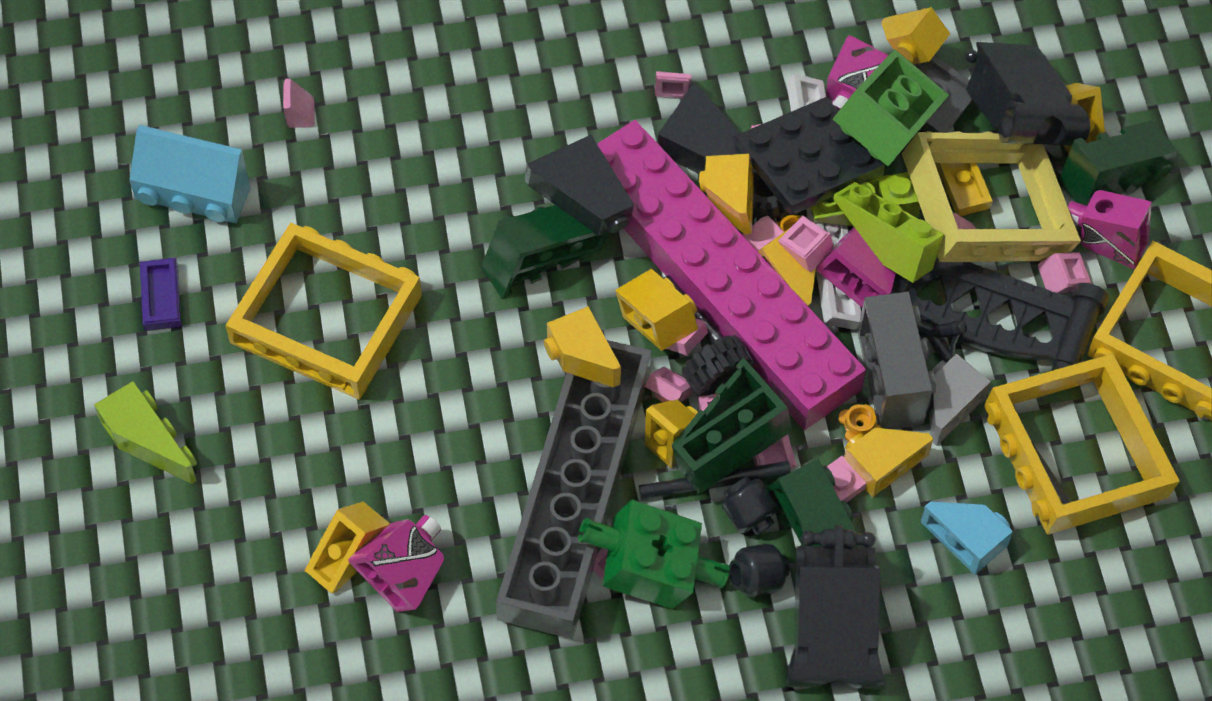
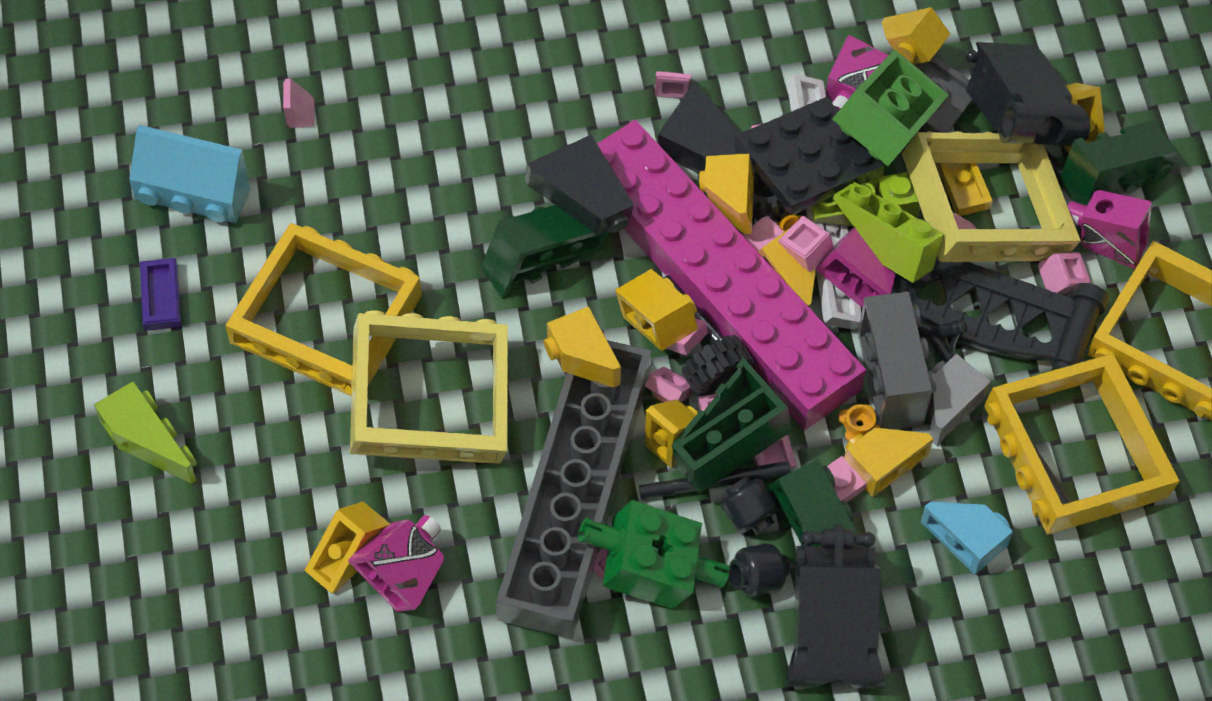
(426, 443): none -> light yellow window

